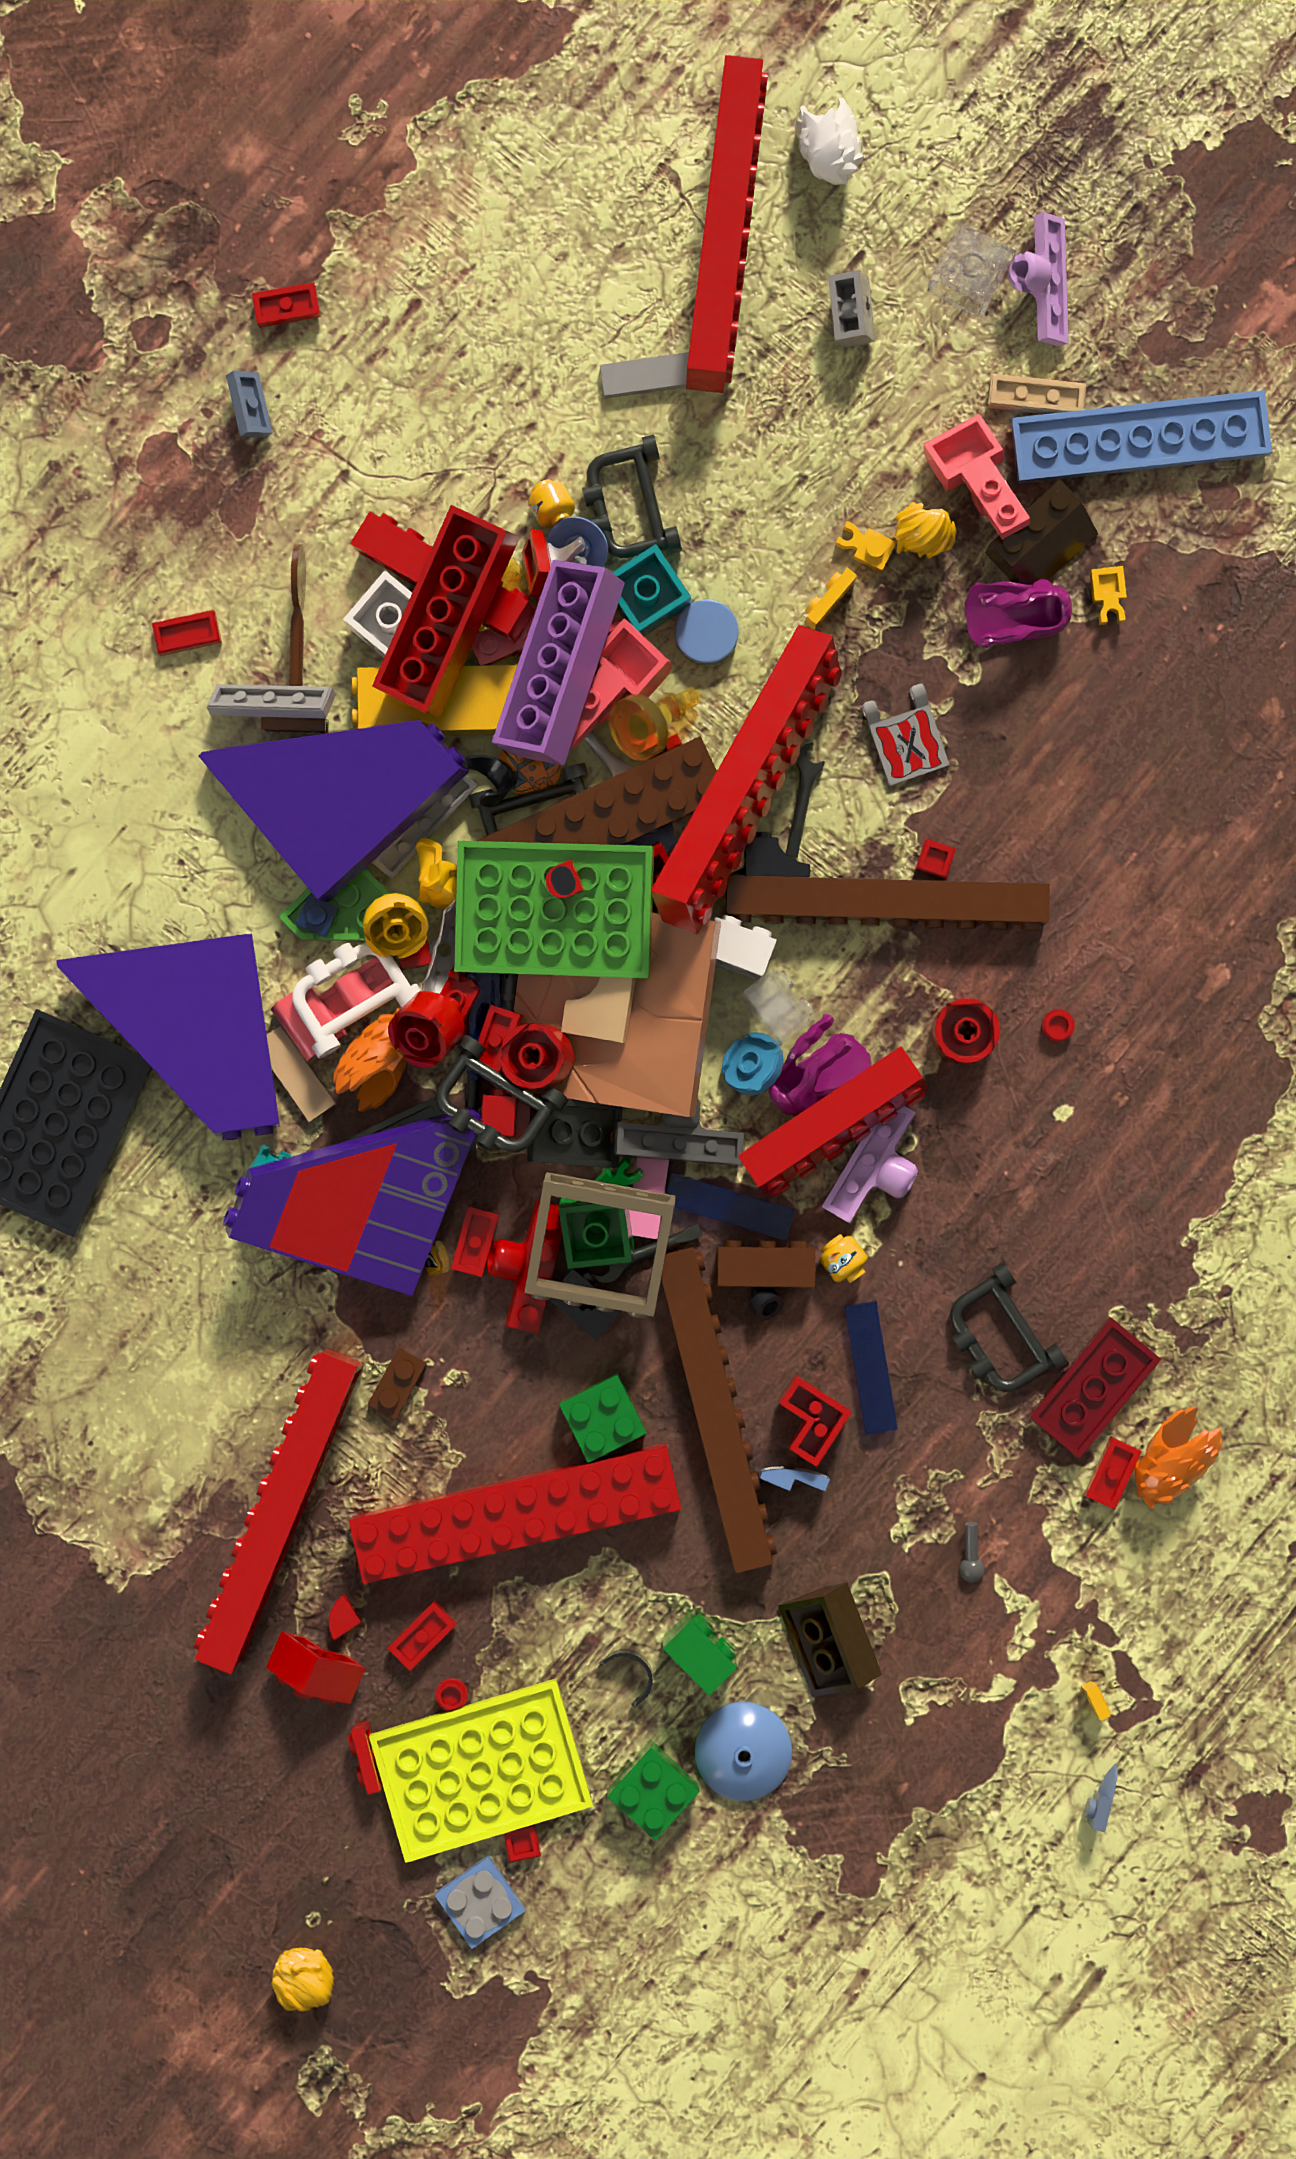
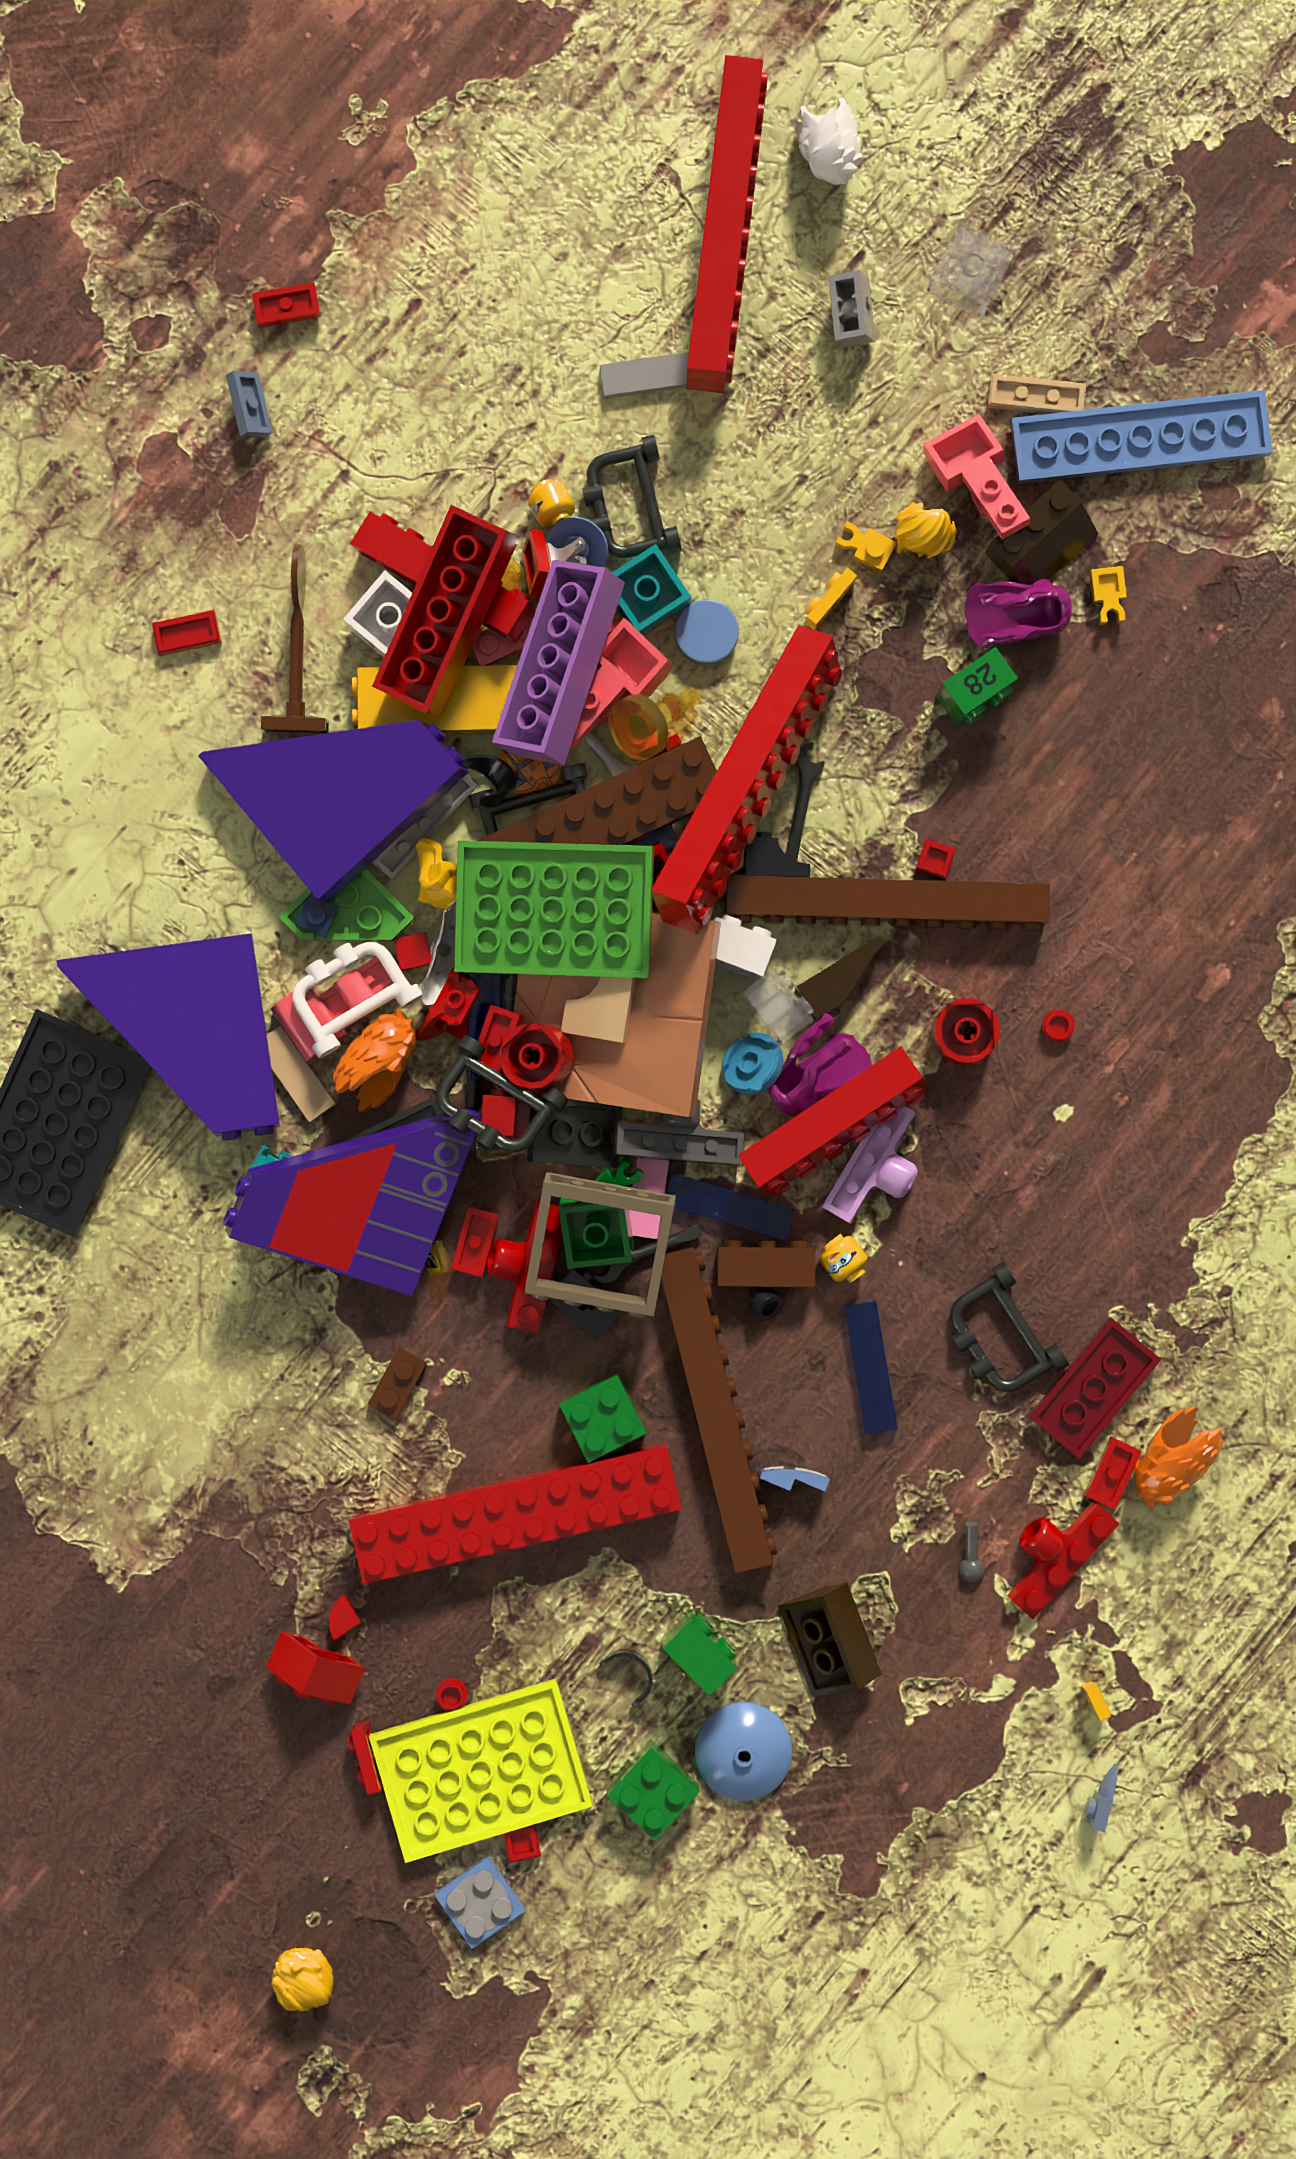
(271, 701): light grey tile -> none
(278, 1511): red brick -> none
(395, 926): yellow cylinder -> none
(422, 1635): red plate -> none
(427, 1028): red brick -> none
(564, 880): tile -> none
(821, 1417): red brick -> none
(834, 984): none -> dark brown slope
(908, 742): flag -> none
(977, 686): none -> green brick
(1045, 278): lavender plate -> none
(1058, 1555): none -> red plate

